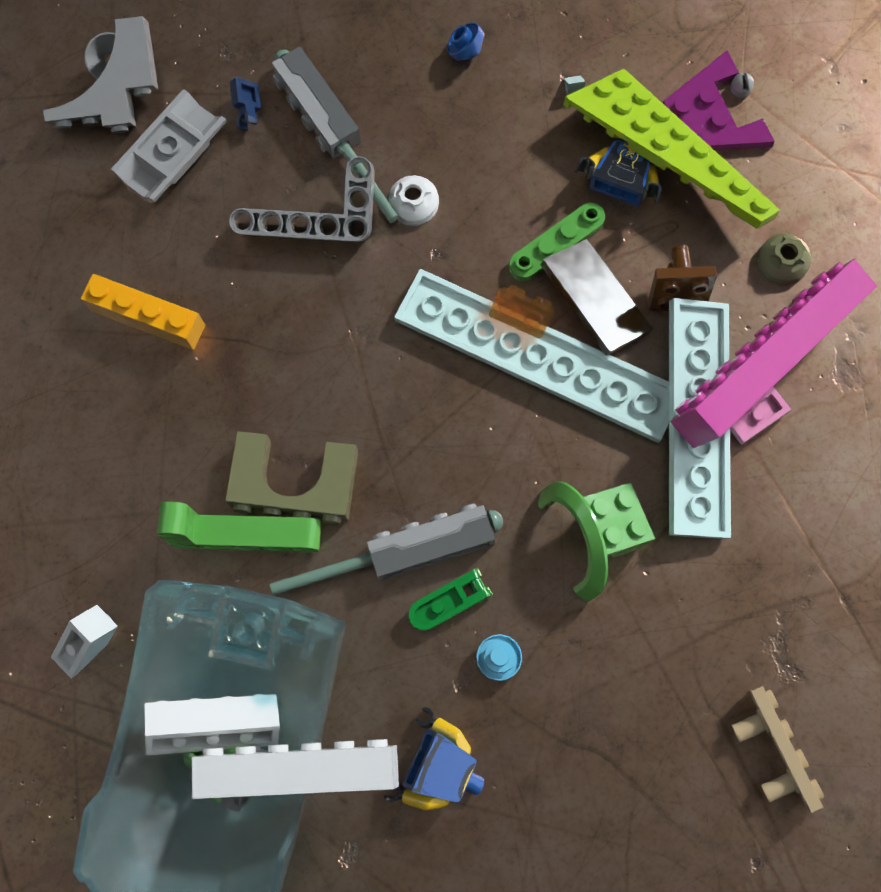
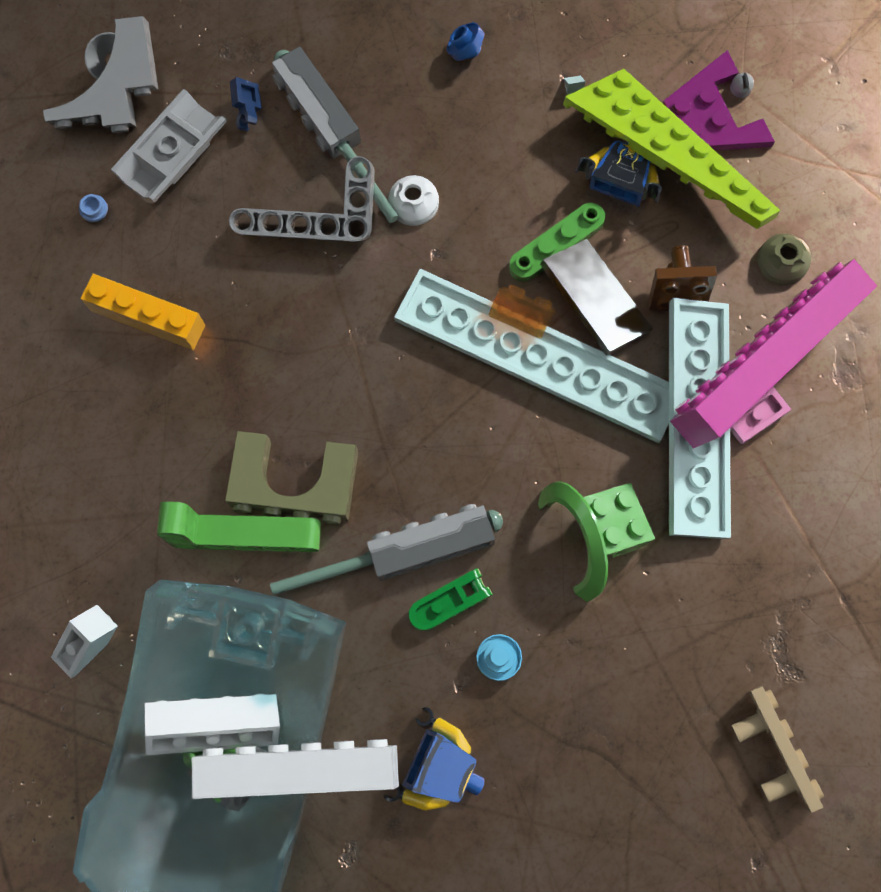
(93, 208): none -> medium blue plate

